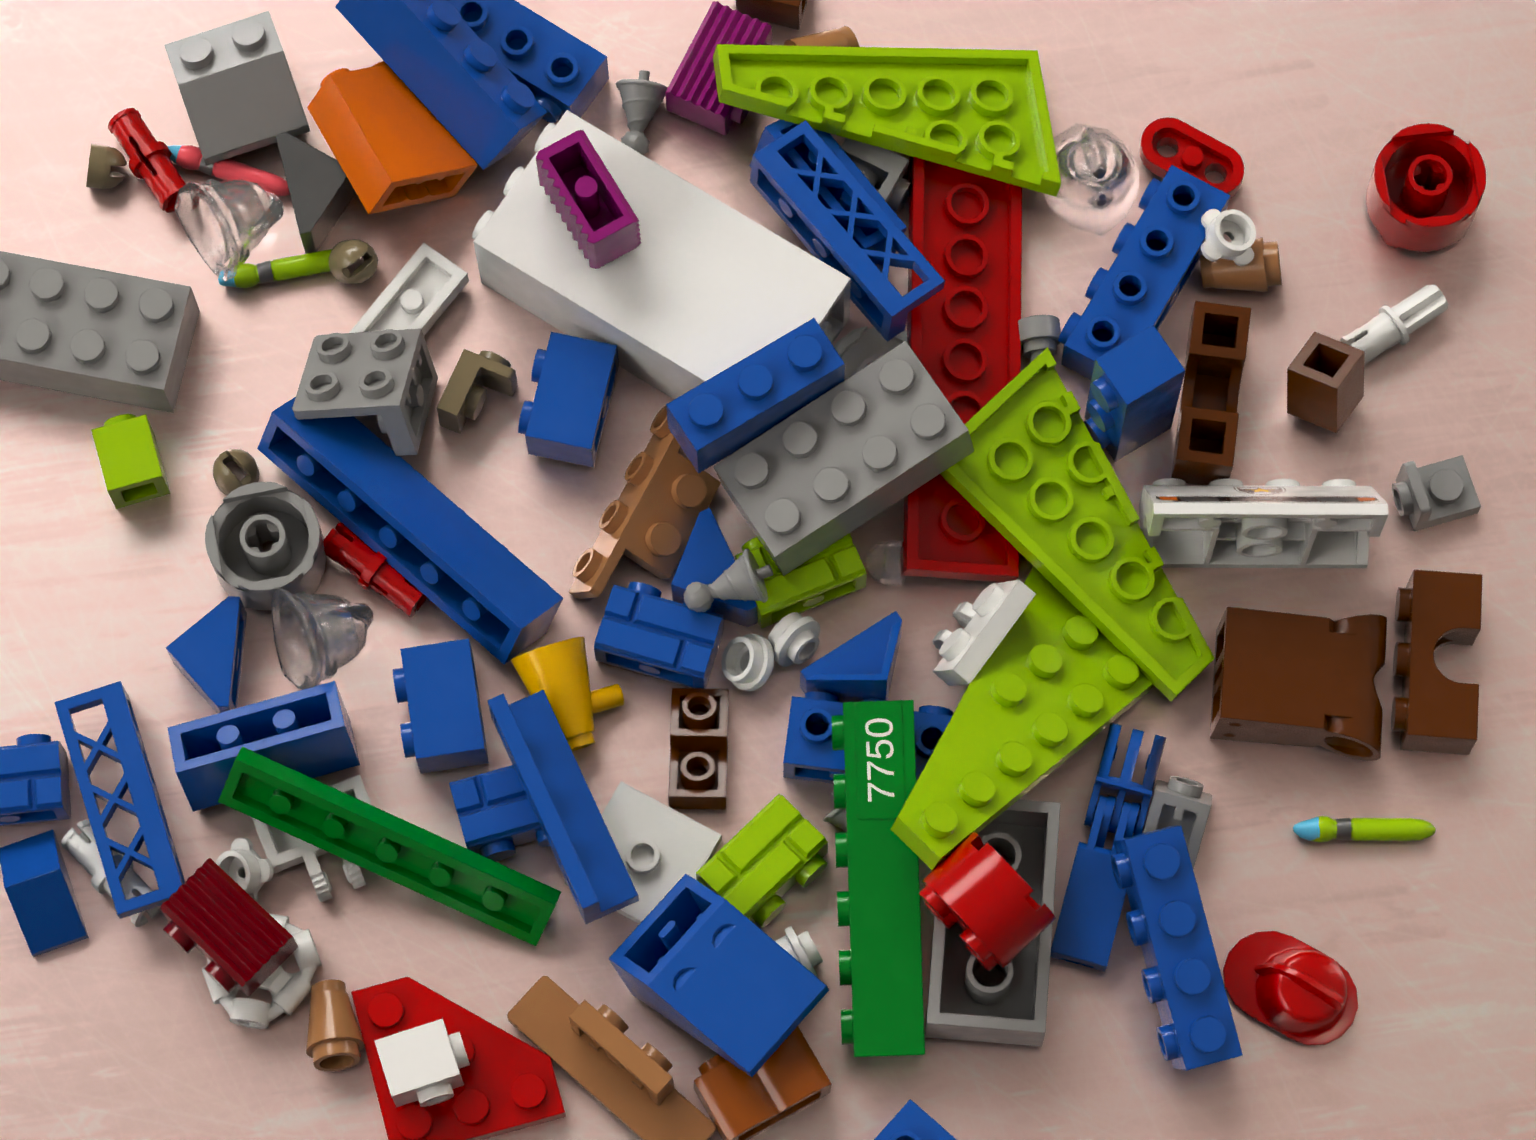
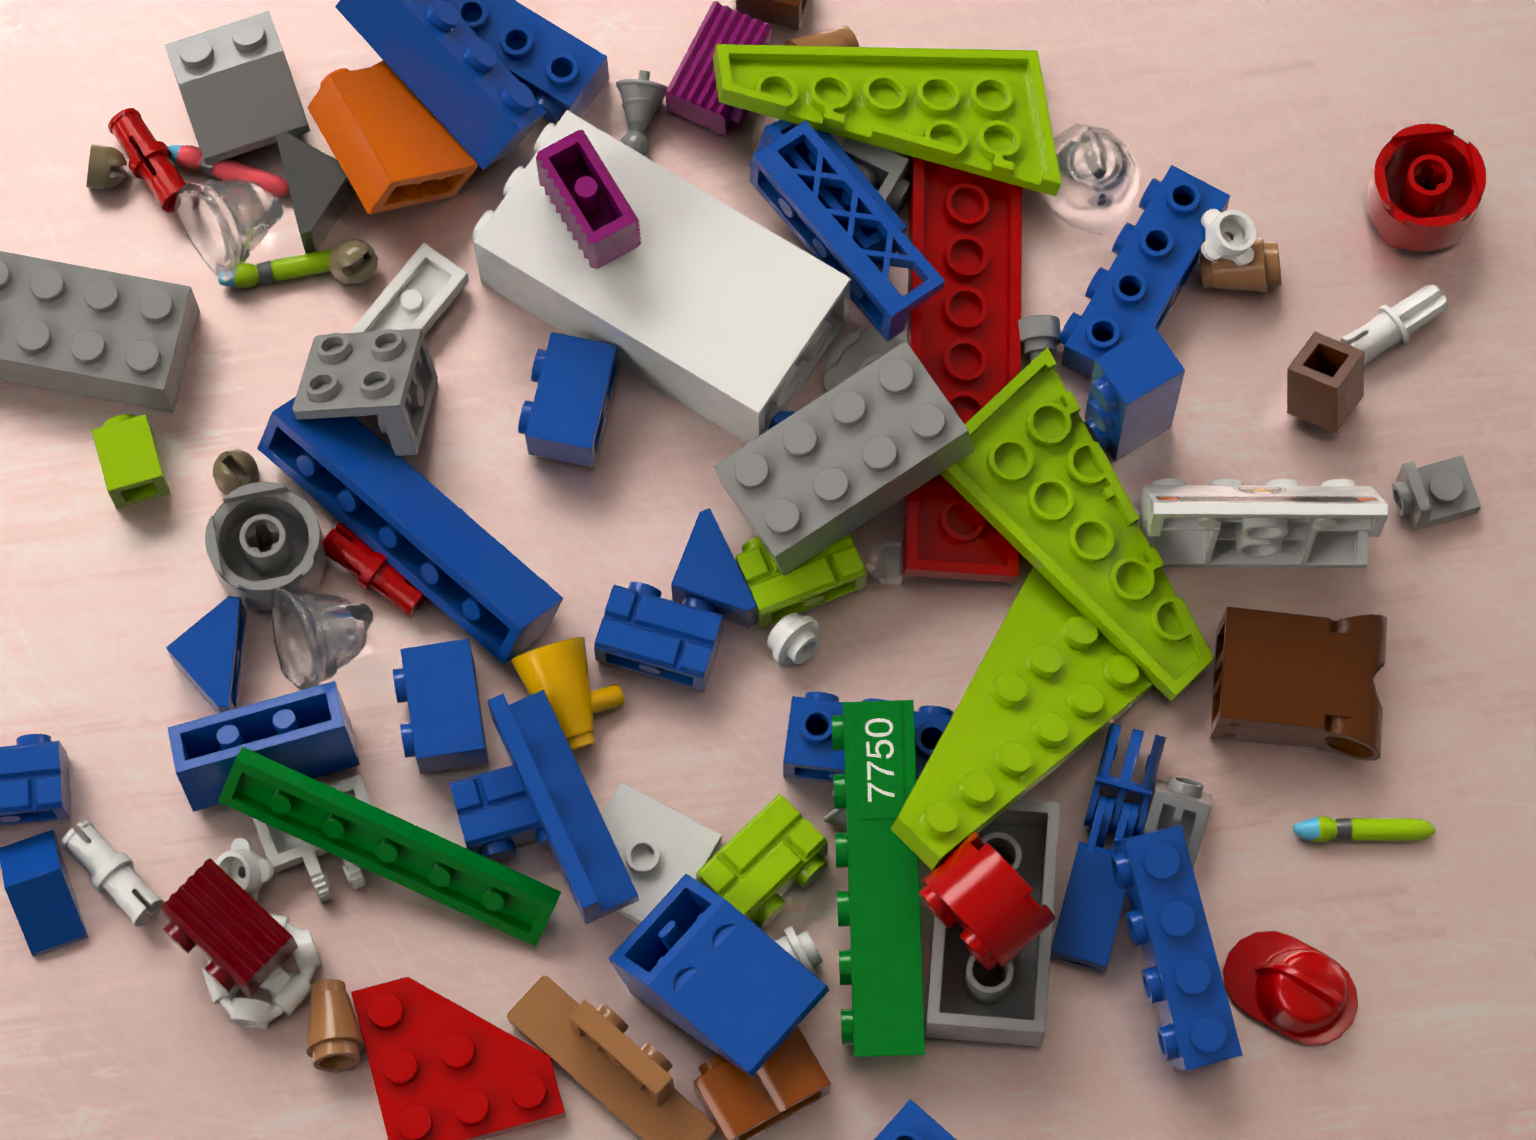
(143, 791): blue fence -> none
(422, 1063): white brick -> none
(464, 392): dark tan bracket -> none
(651, 515): medium nougat bracket -> none
(698, 748): reddish brown slope -> none
(739, 582): light grey piece -> none
(748, 661): white plate -> none
(754, 395): blue brick -> none
(860, 666): blue slope -> none
(985, 627): white hinge -> none
(1194, 154): red plate -> none
(1210, 393): reddish brown arch -> none
(1433, 709): reddish brown arch -> none

